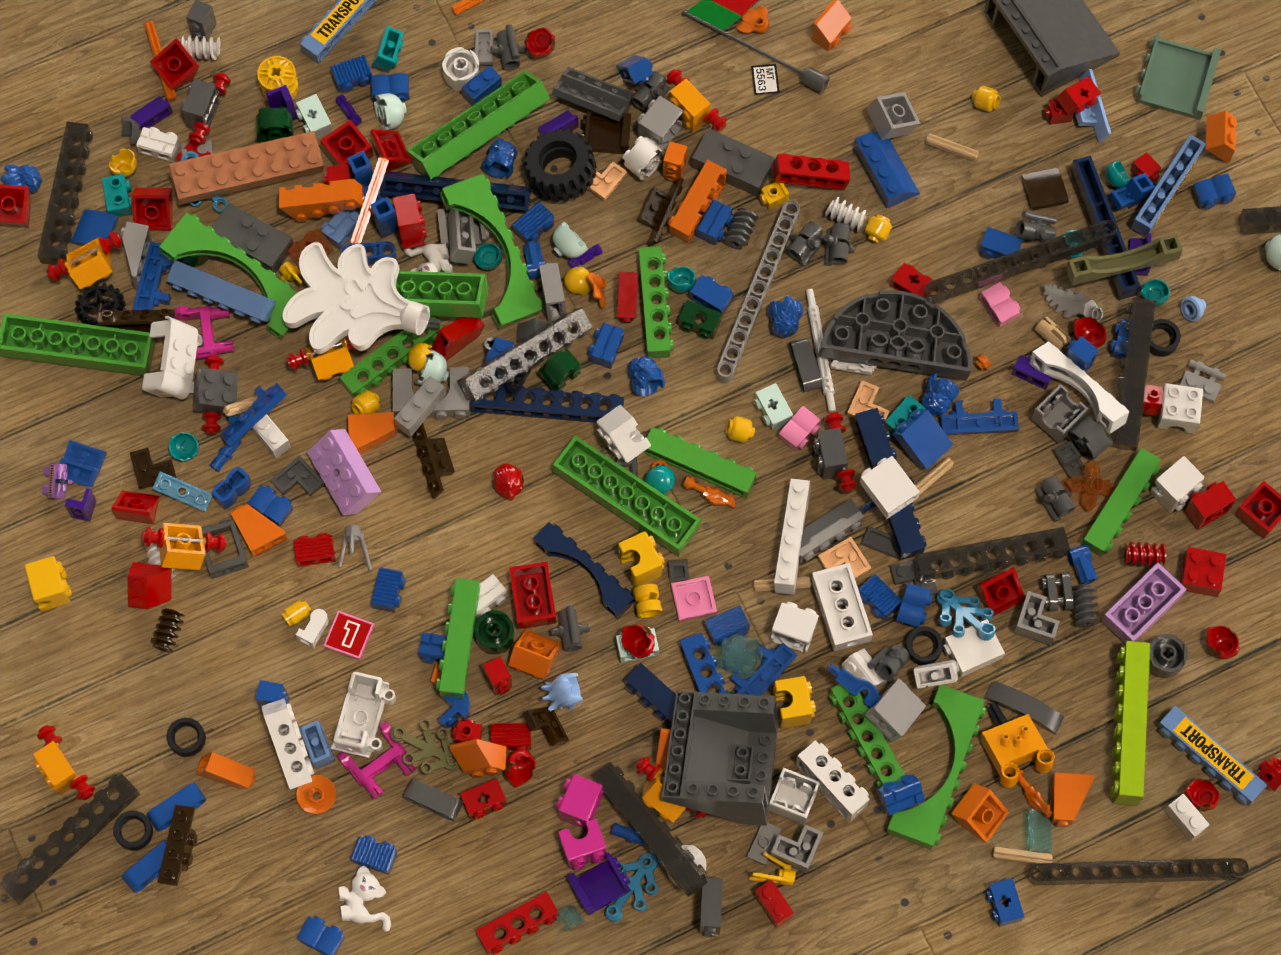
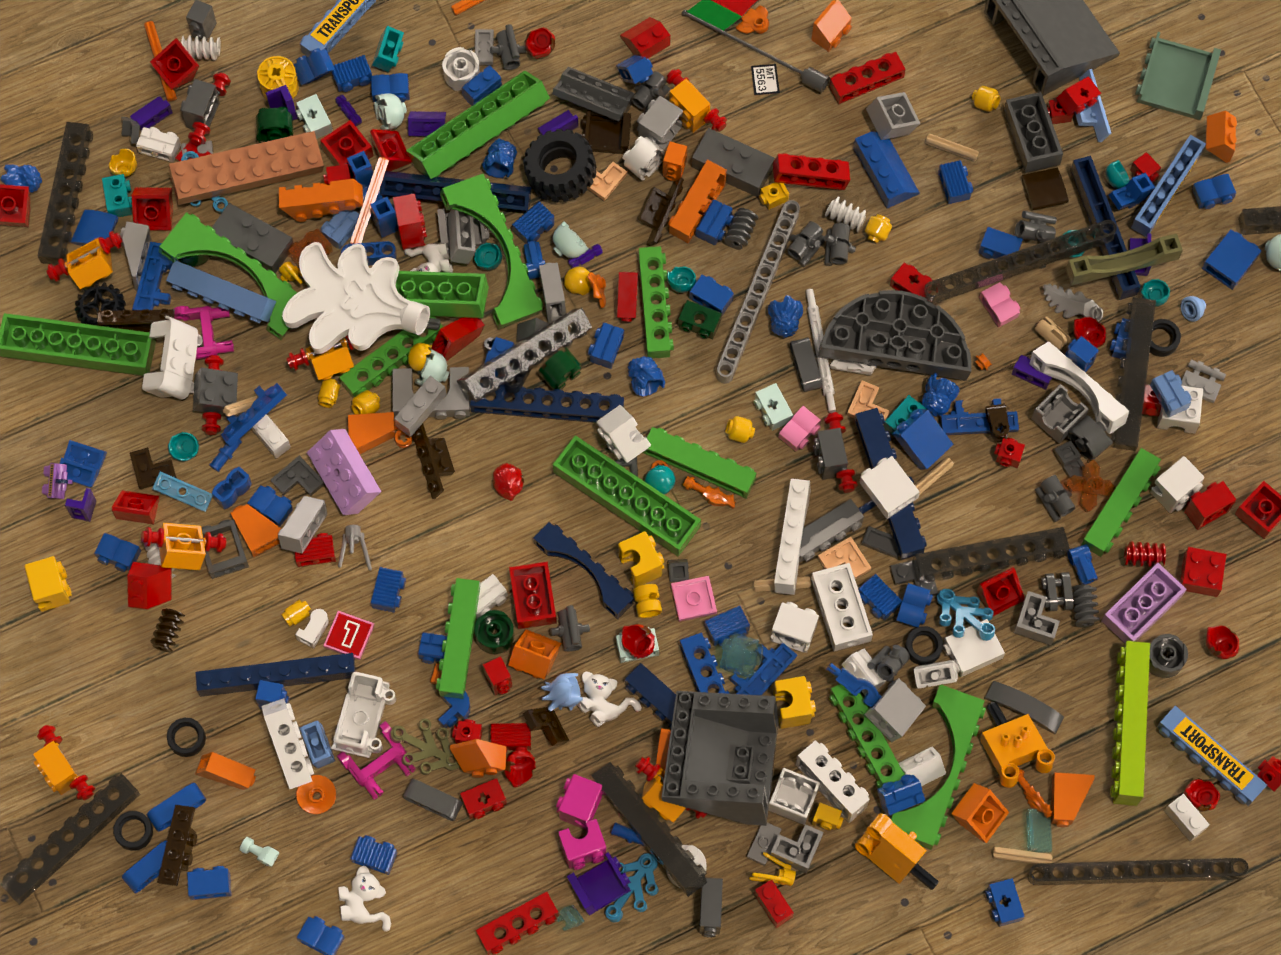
(117, 552): none -> blue brick
(209, 883): none -> blue brick
(265, 855): none -> light aqua leg
(283, 672): none -> dark blue brick
(302, 524): none -> light grey brick
(314, 66): none -> blue brick
(328, 393): none -> yellow brick
(400, 443): none -> orange bush
(424, 123): none -> dark purple panel
(598, 689): none -> white animal
(647, 38): none -> red slope
(828, 817): none -> yellow brick
(845, 92): none -> red brick
(894, 851): none -> light orange piece
(924, 766): none -> white panel
(954, 182): none -> blue brick
(998, 419): none -> dark brown piece
(1009, 452): none -> red brick
(1033, 132): none -> dark grey brick
(1171, 393): none -> medium blue brick
(1231, 259): none -> blue brick

